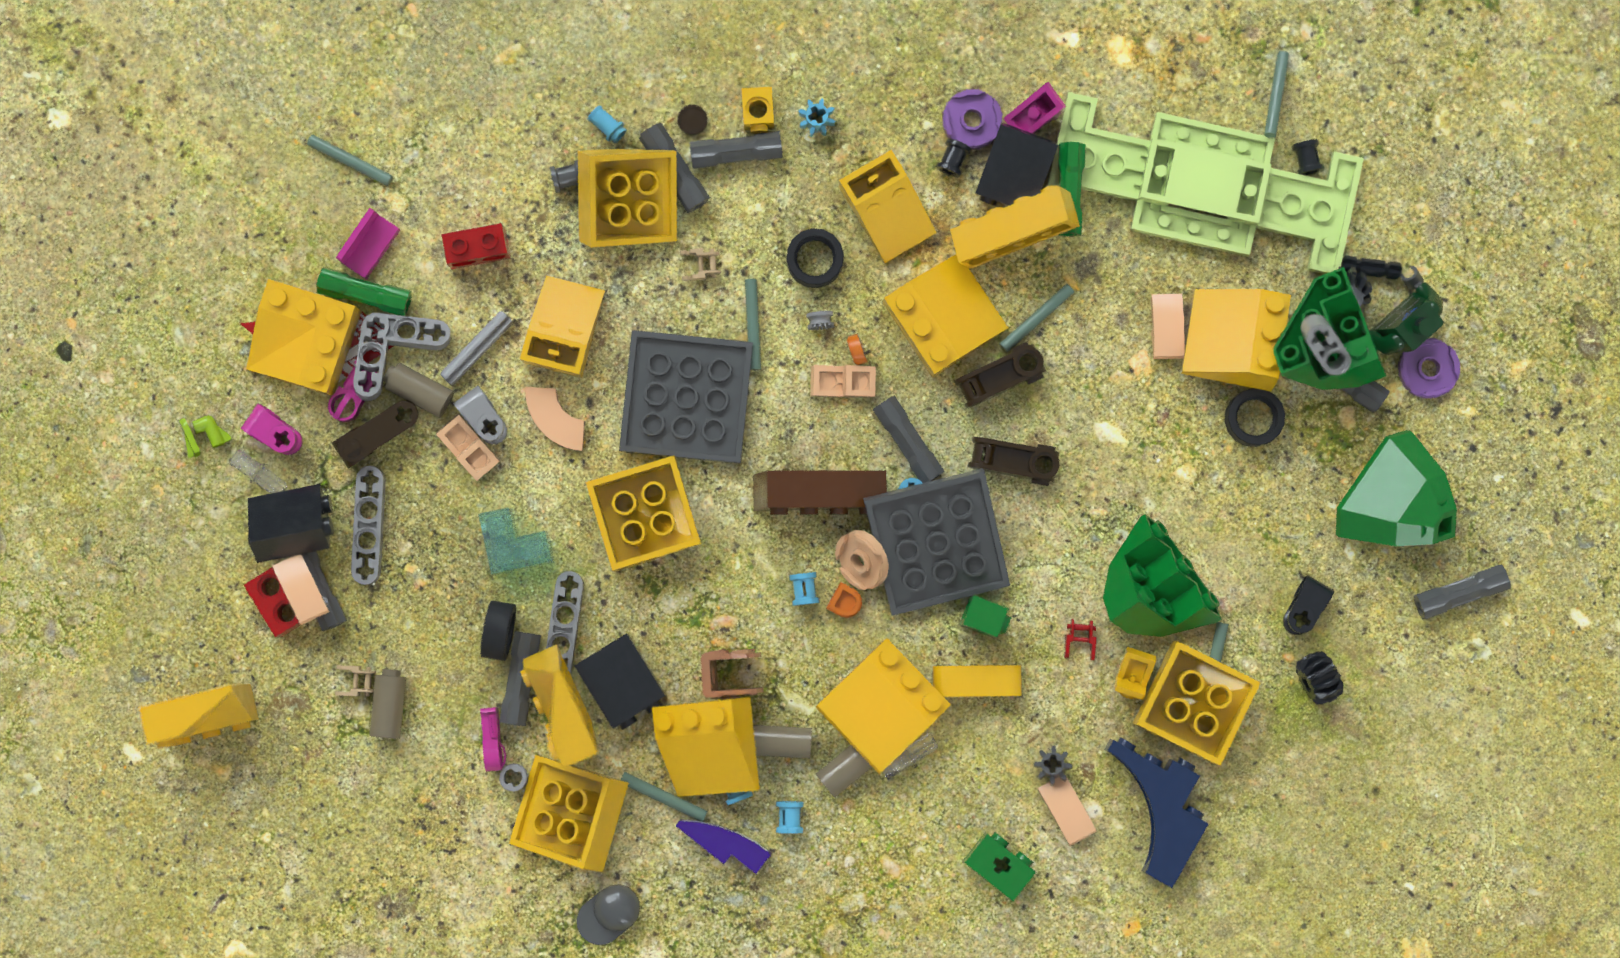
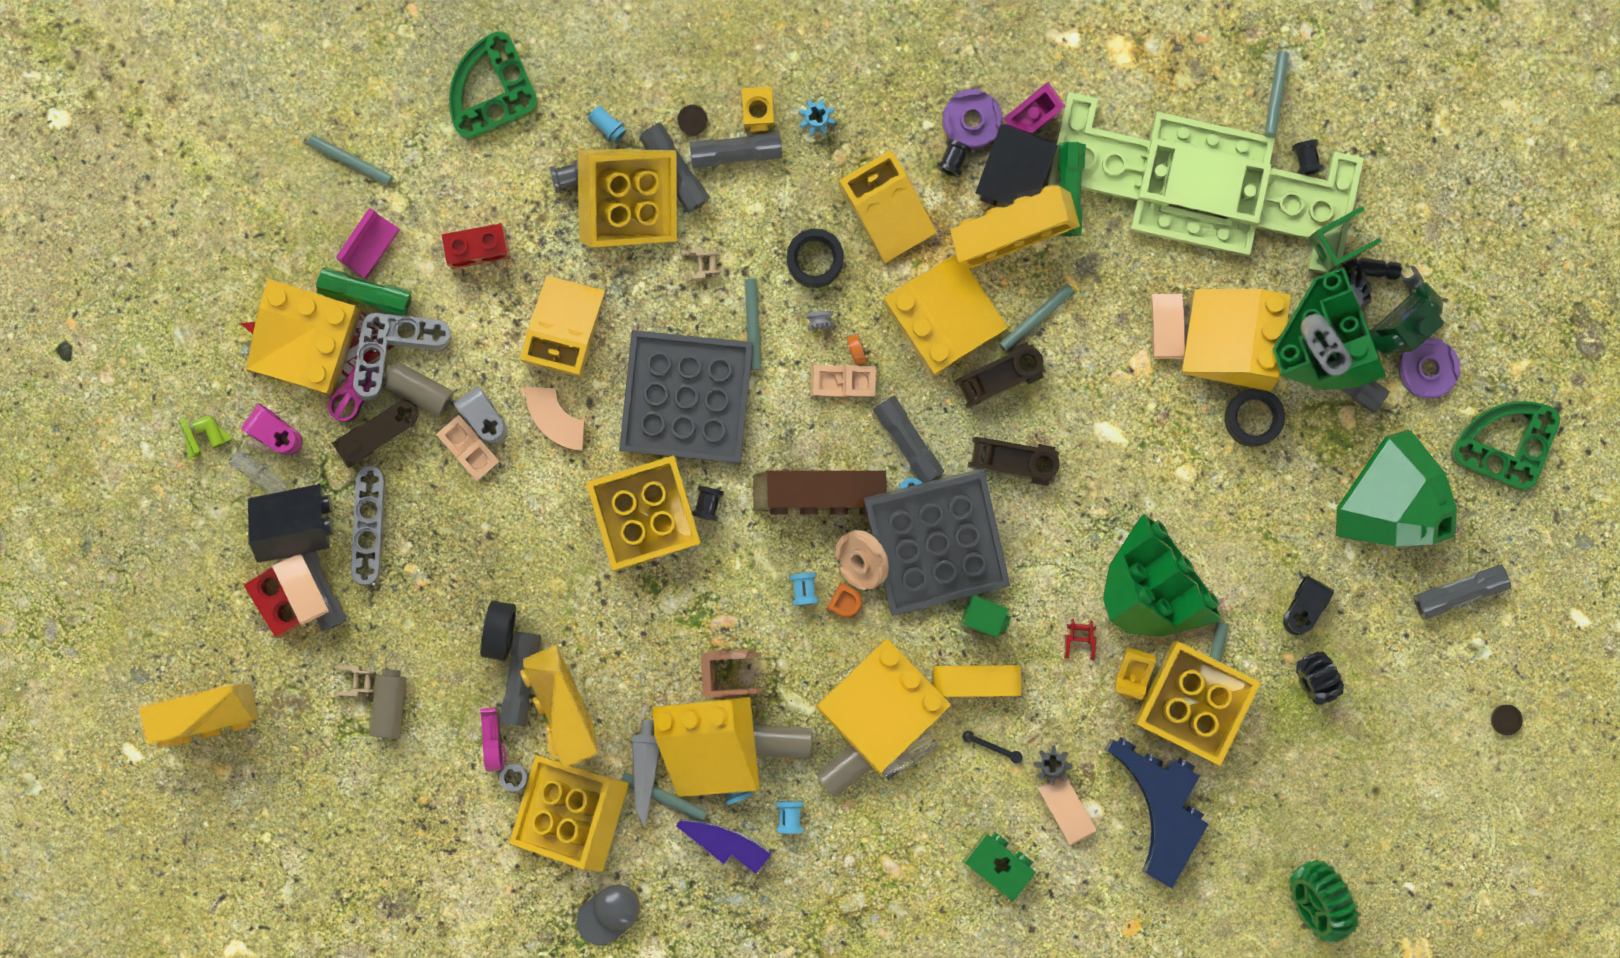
(476, 348): light grey axle -> none
(506, 550): clear light blue brick -> none
(512, 89): none -> green beam
(569, 630): light grey beam -> none
(621, 682): black brick -> none
(645, 760): none -> light grey bar
(707, 503): none -> black bush
(1015, 756): none -> black hinge
(1324, 901): none -> green gear
(1325, 252): none -> green piece
(1506, 719): none -> dark brown piece
(1521, 459): none -> green beam

